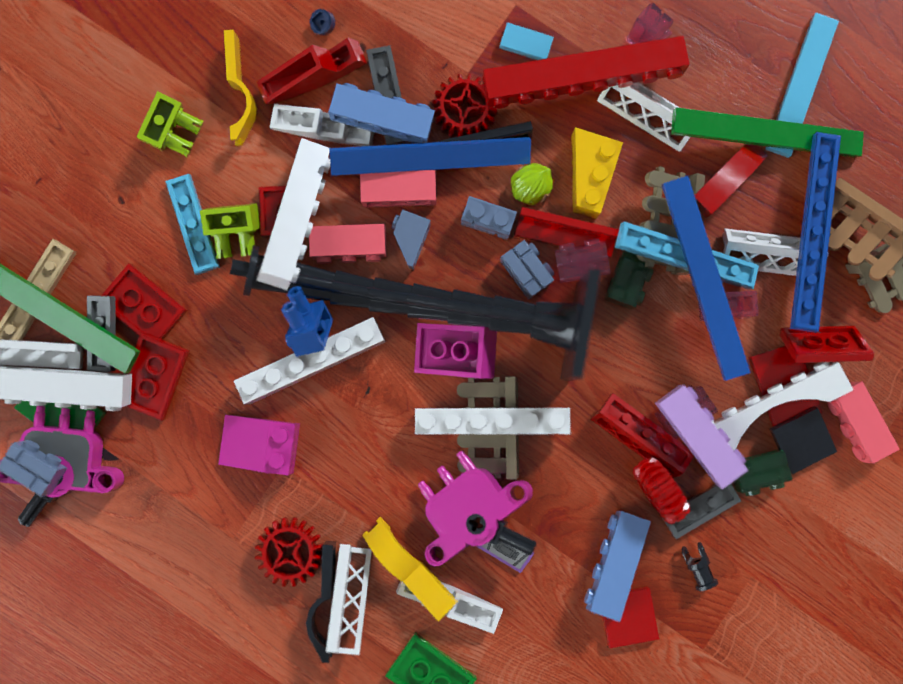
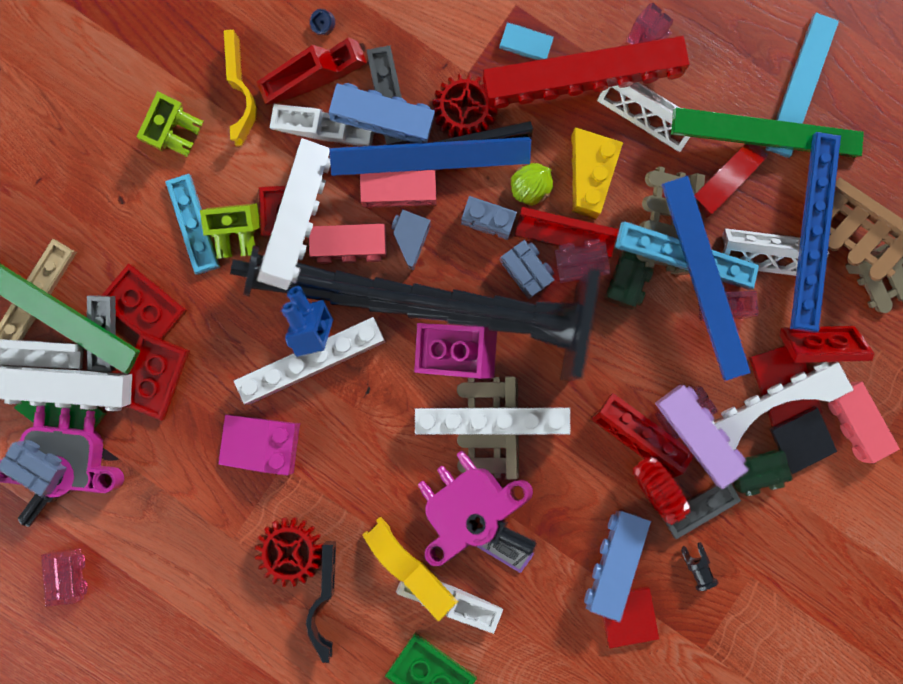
(63, 577): none -> clear pink brick
(339, 598): white fence -> none

